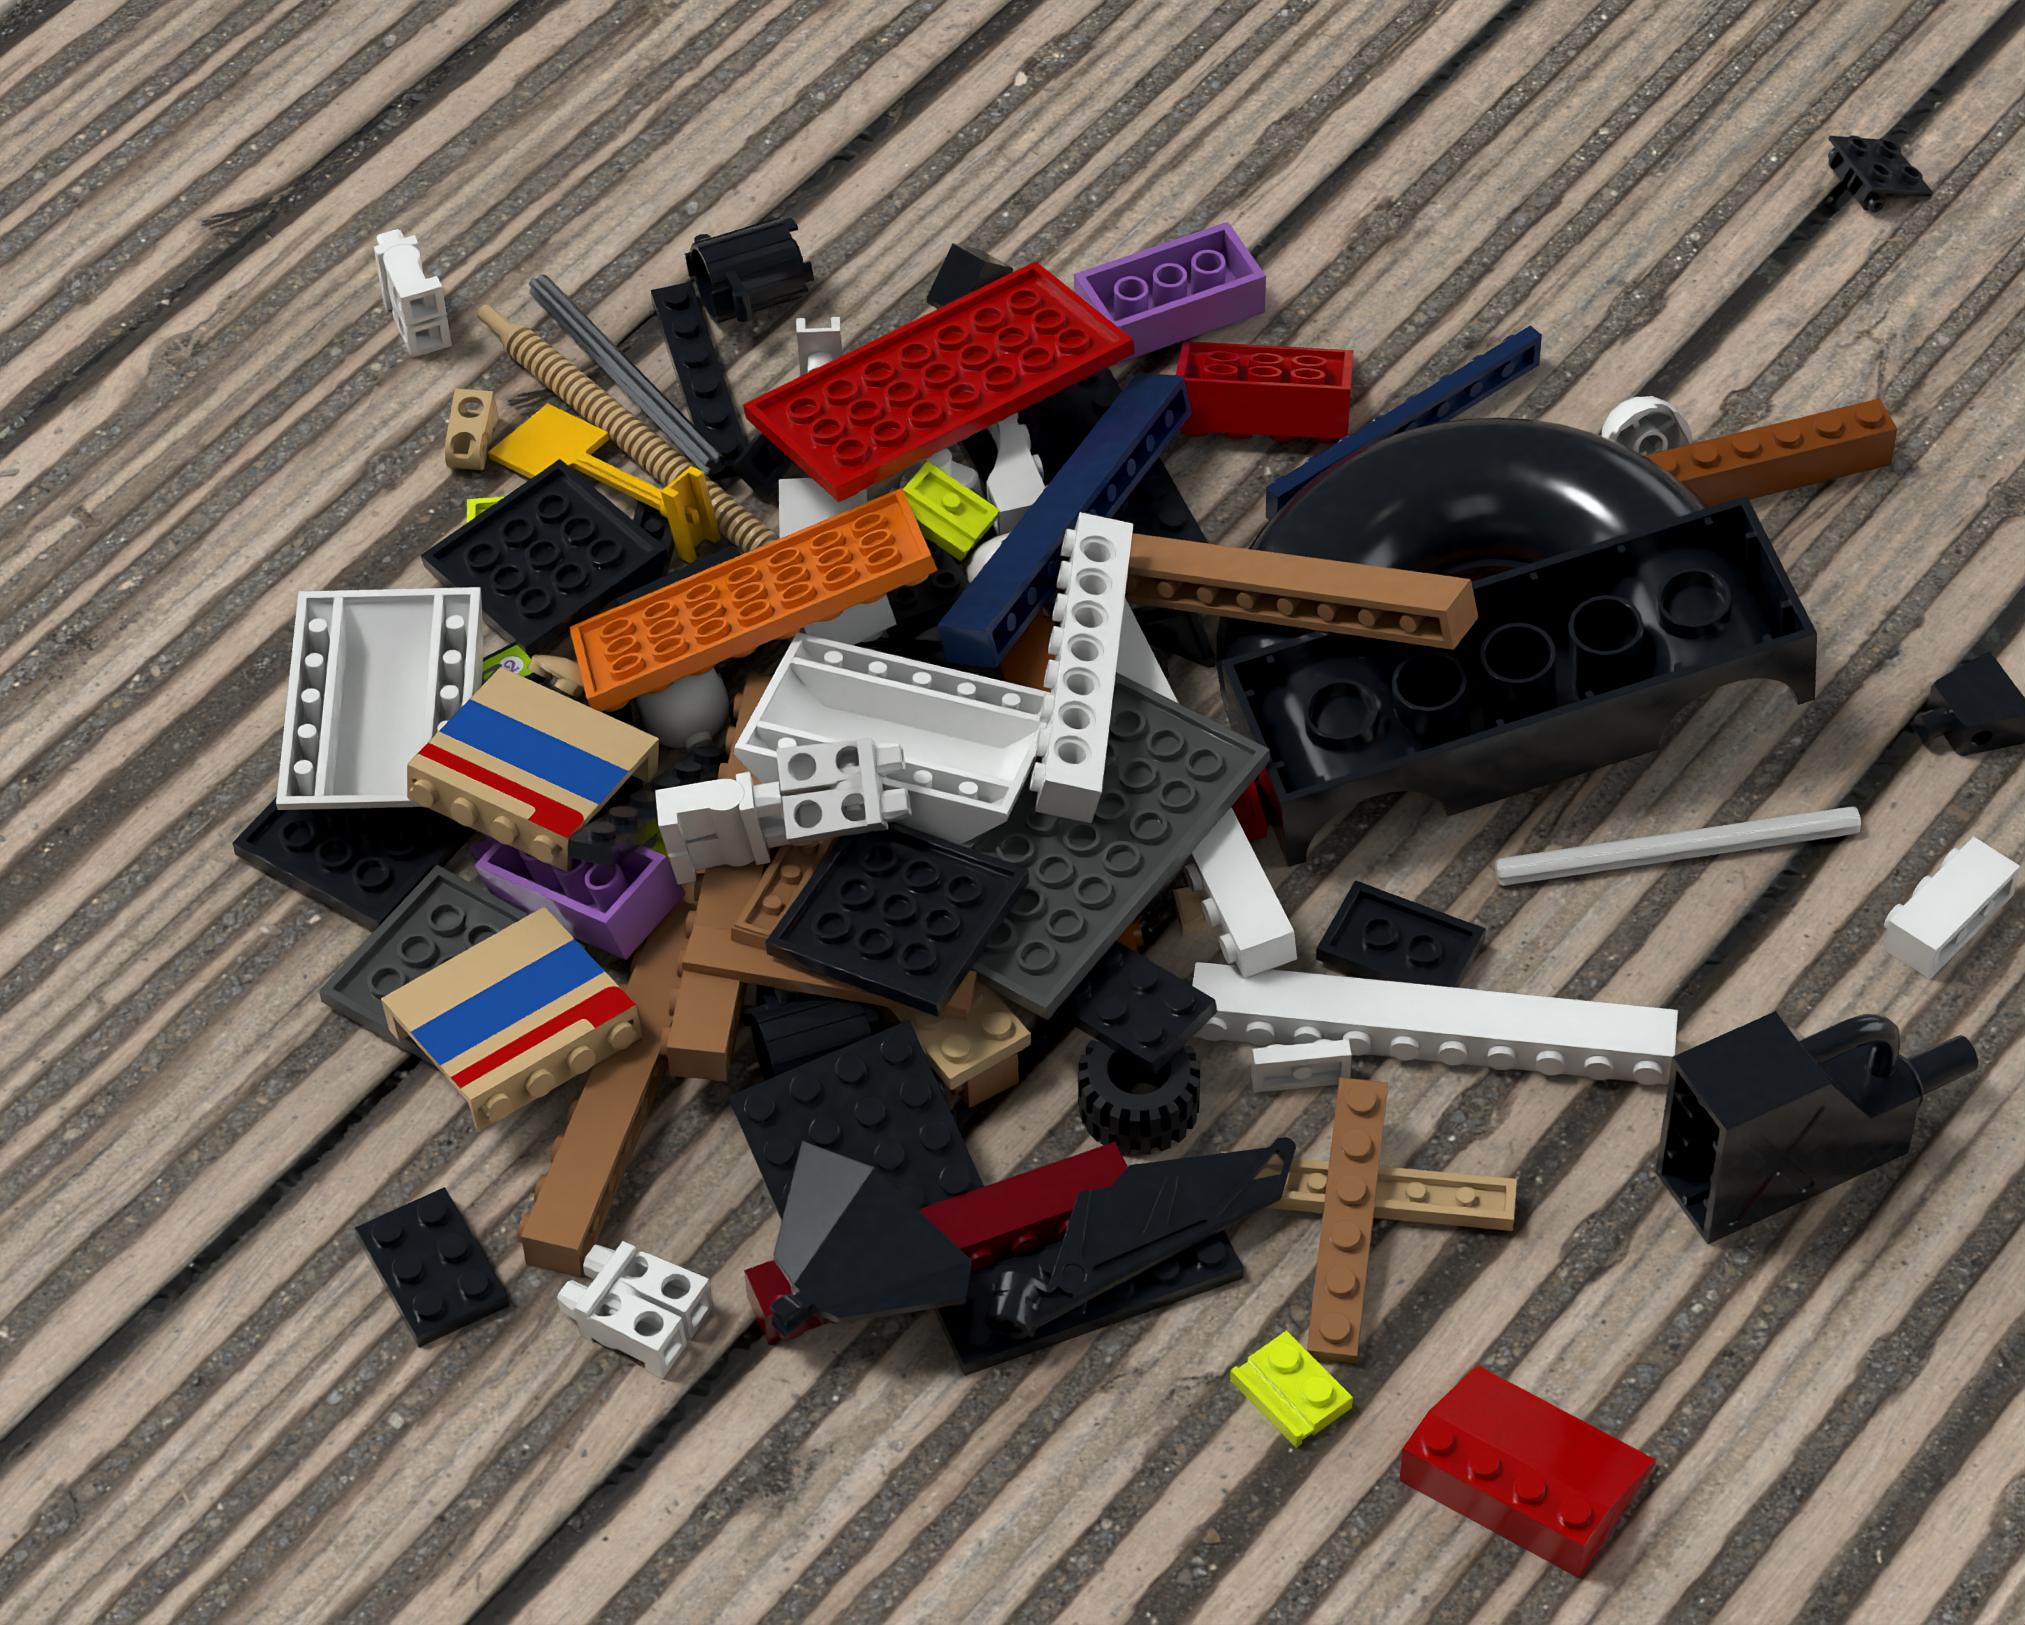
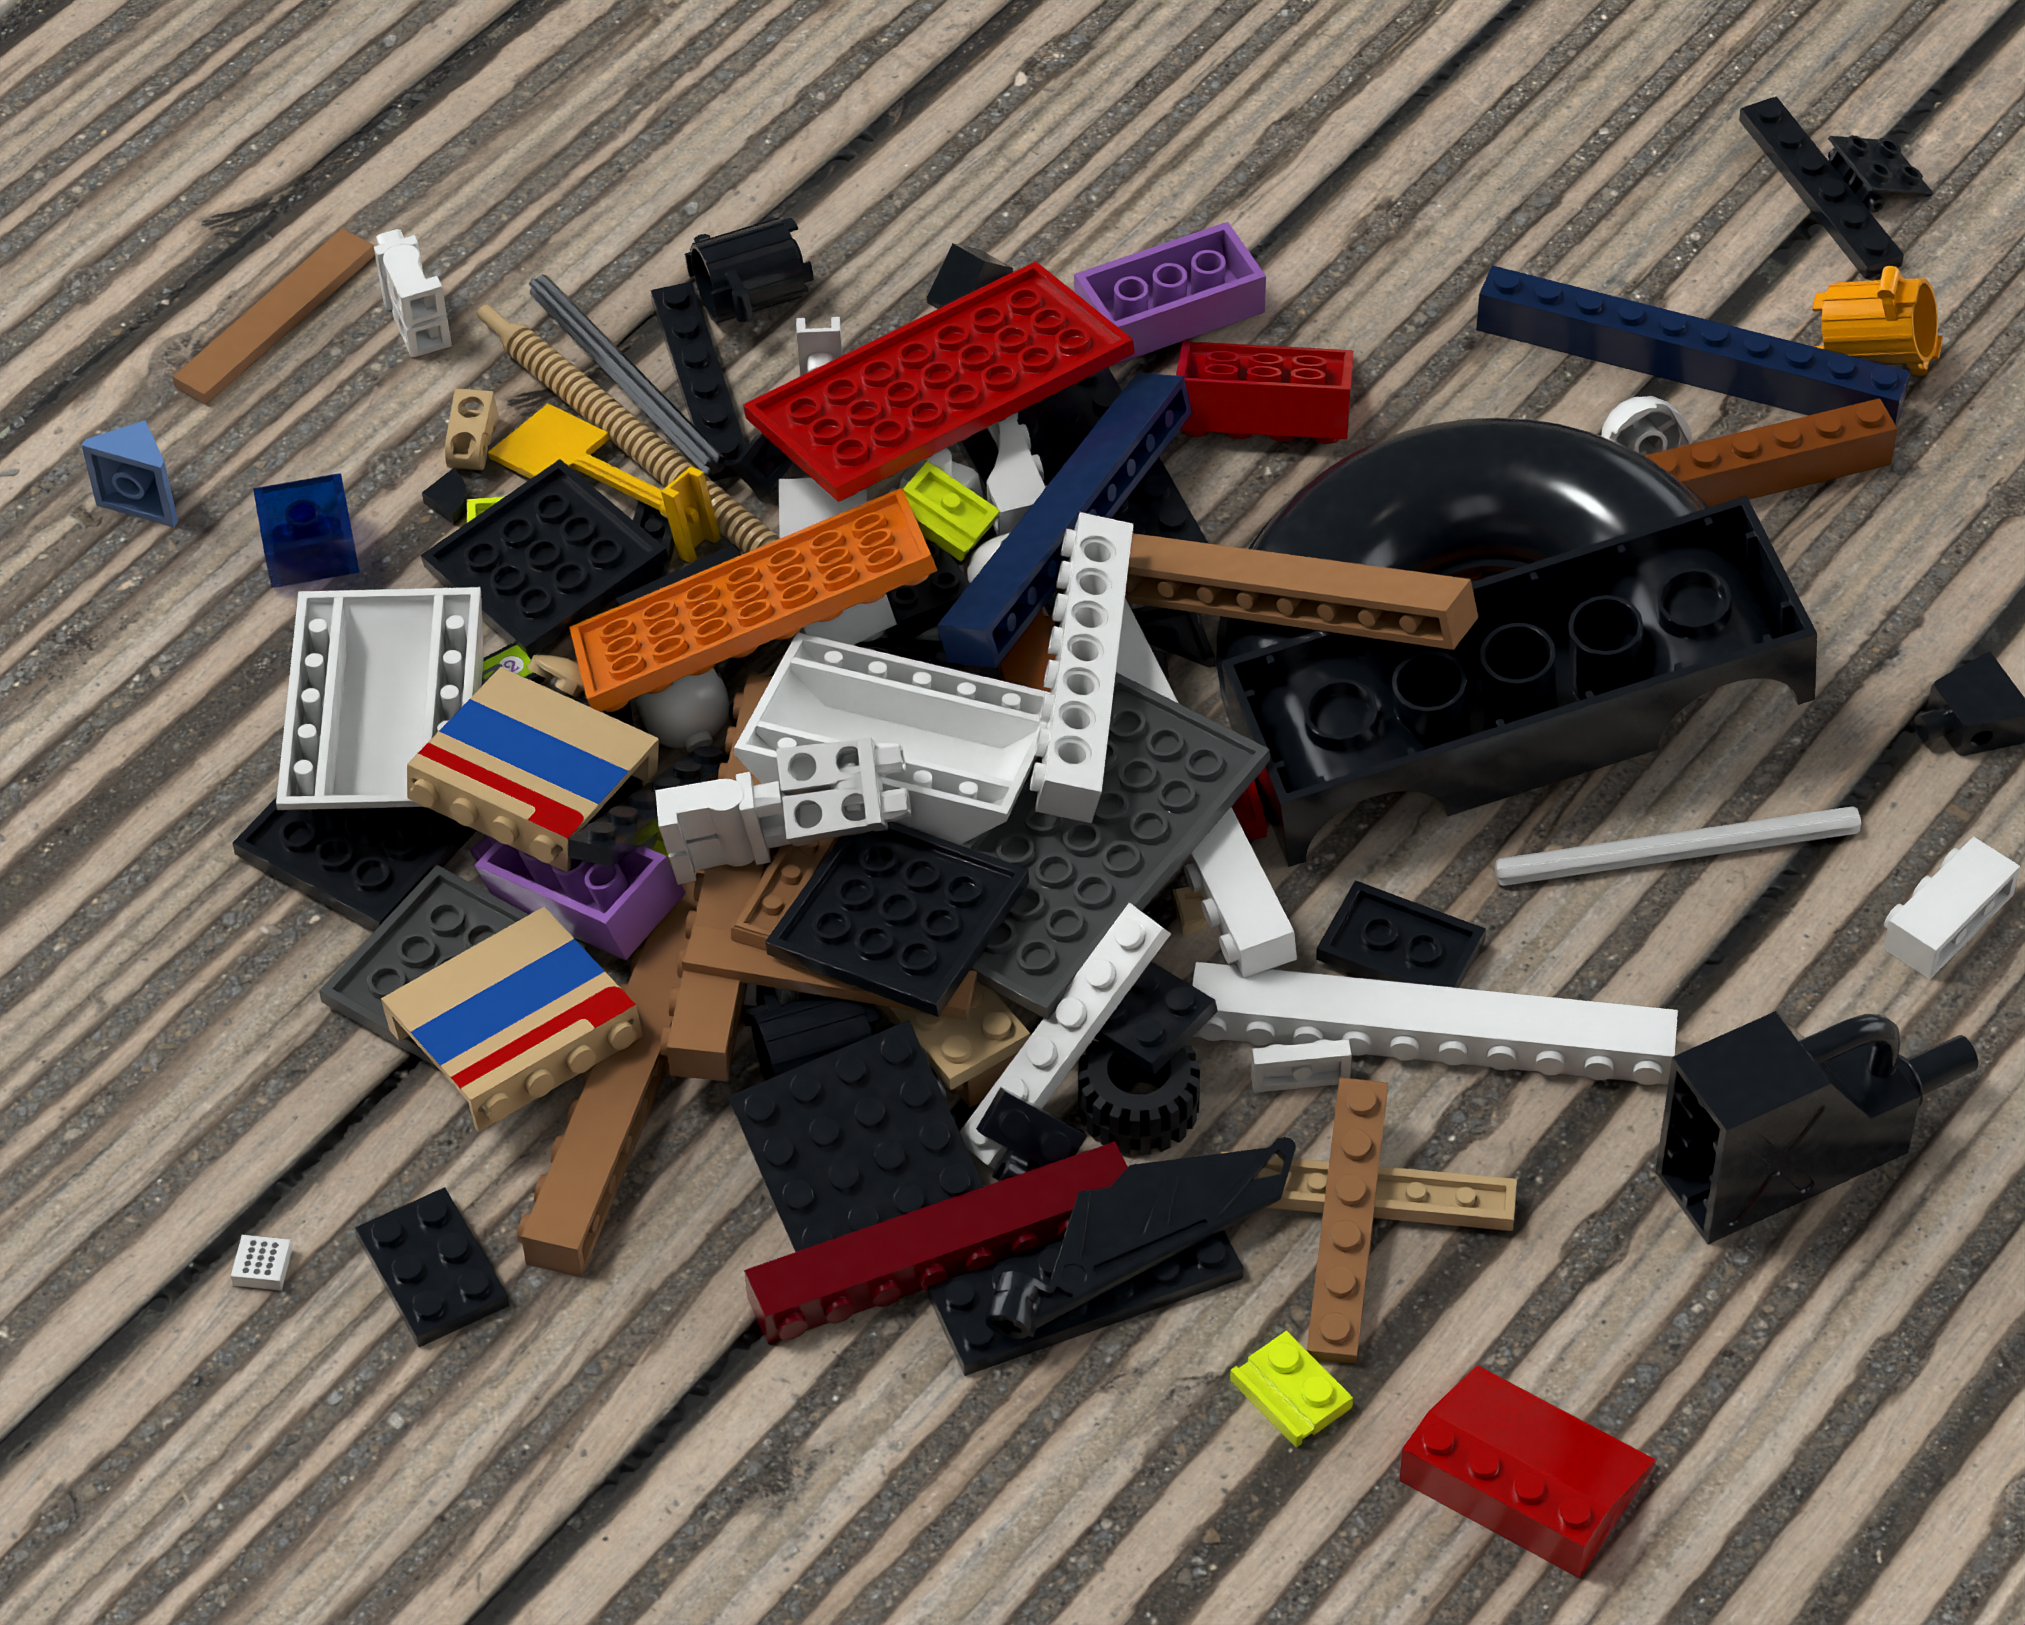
(130, 474): none -> medium blue slope
(261, 1262): none -> white tile
(273, 316): none -> medium nougat tile
(306, 530): none -> clear blue brick
(447, 496): none -> black tile
(638, 1305): white hips -> none
(859, 1247): black panel -> none
(1027, 1134): none -> black plate
(1075, 1023): none -> white plate
(1436, 404): dark blue plate -> none
(1682, 347): none -> dark blue brick
(1820, 187): none -> black plate
(1882, 320): none -> light orange container

